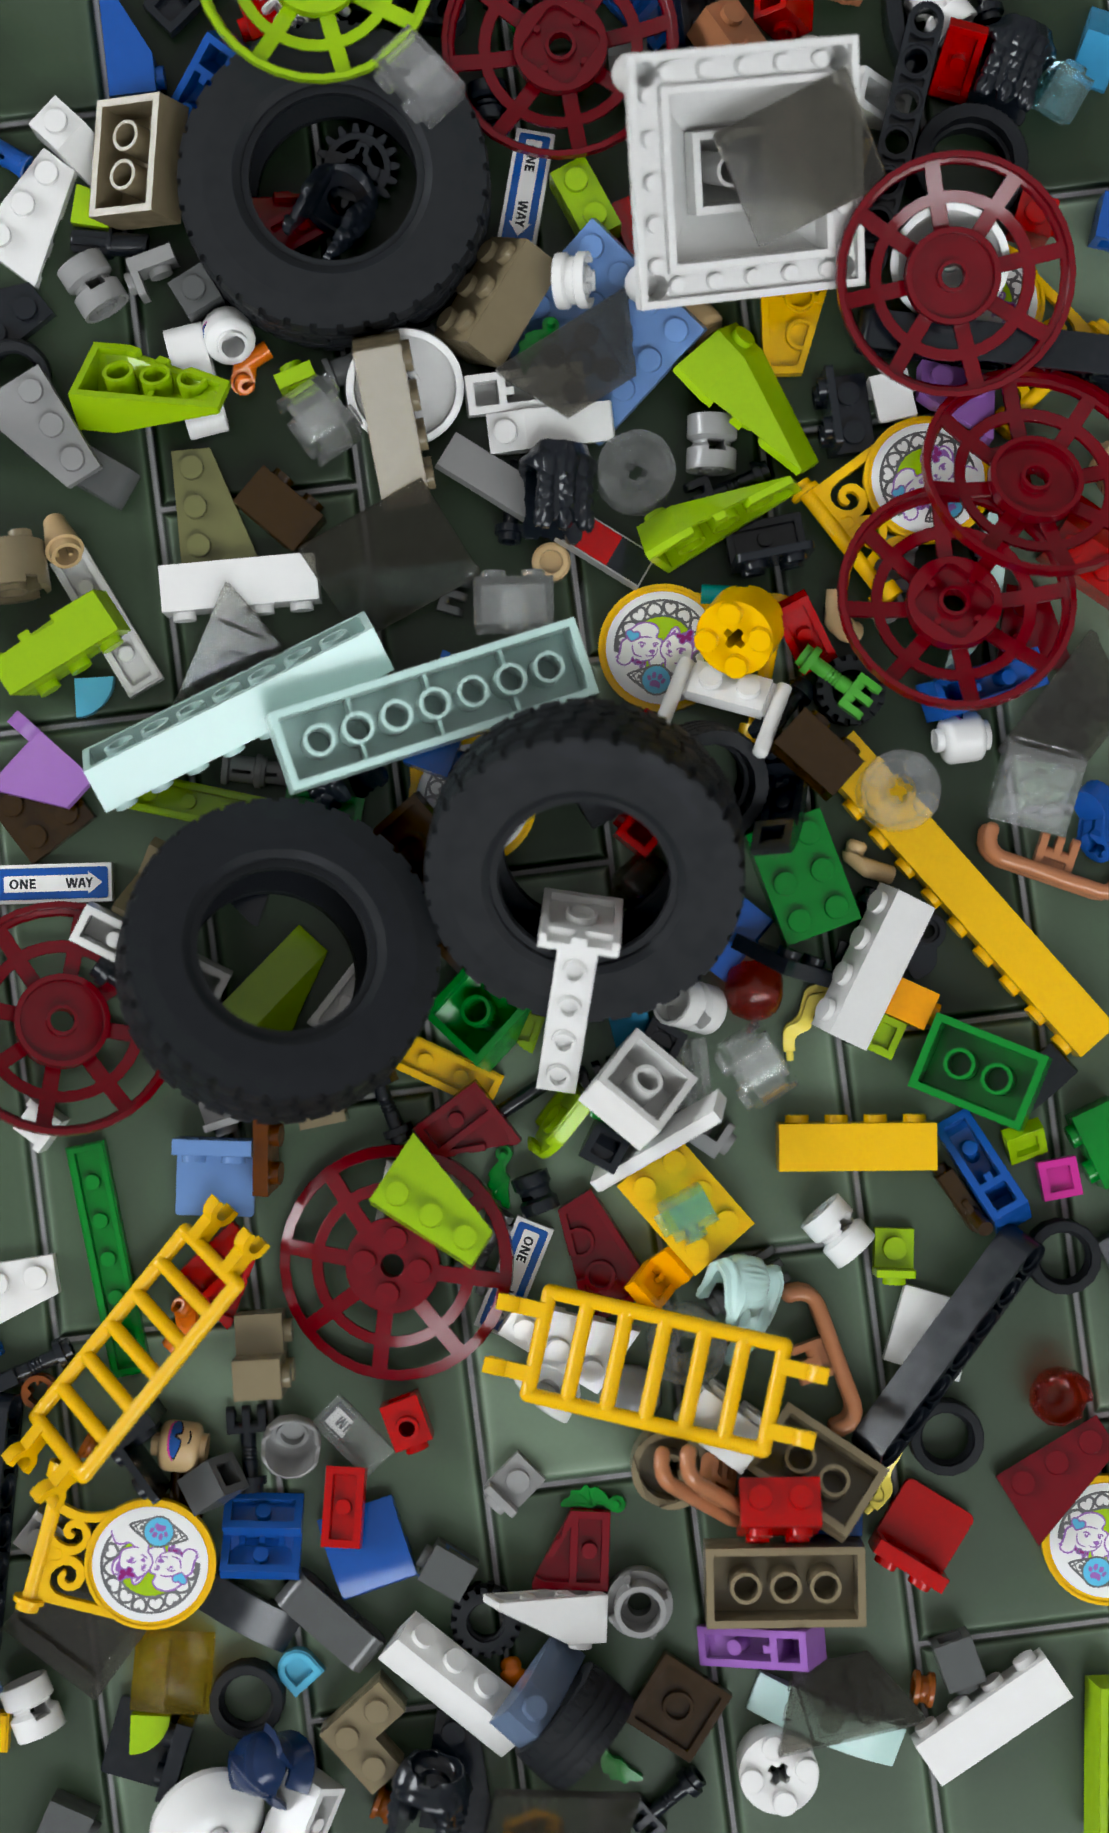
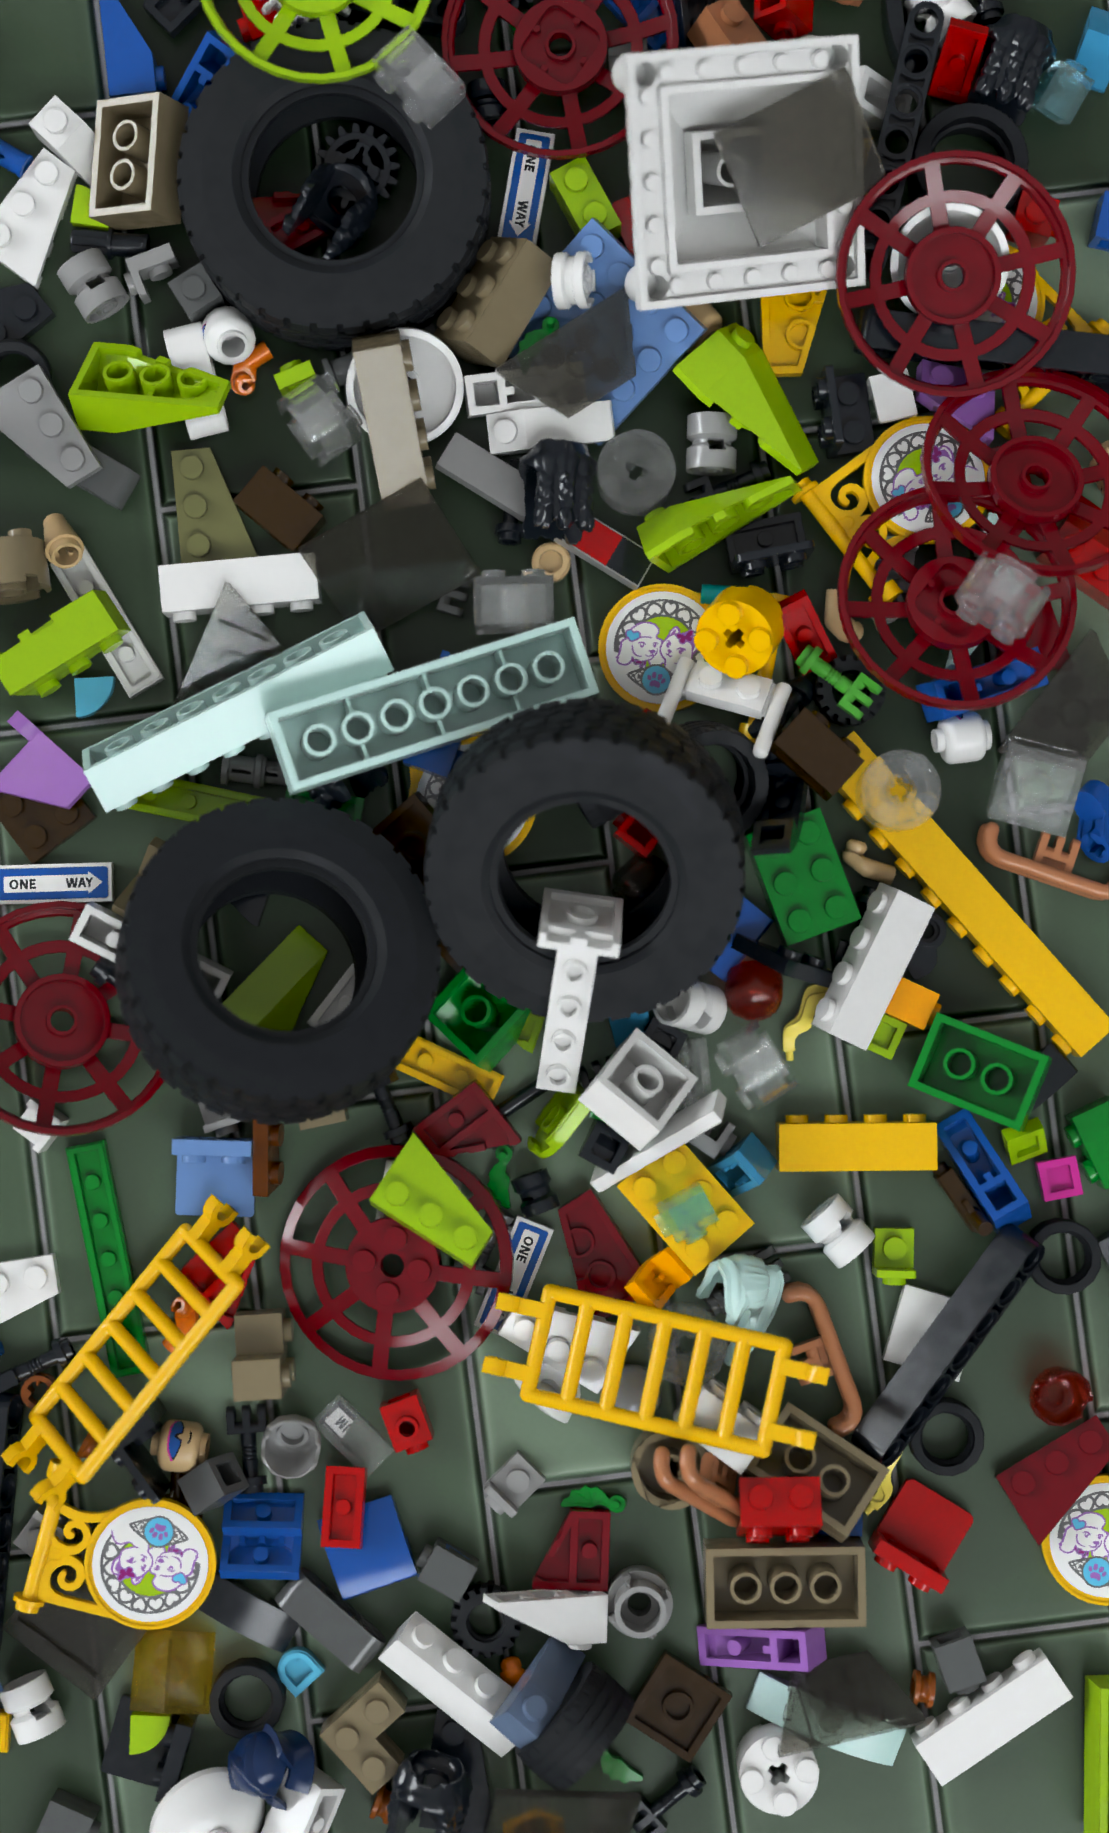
(743, 1166): none -> dark azure slope
(1001, 597): none -> clear brick

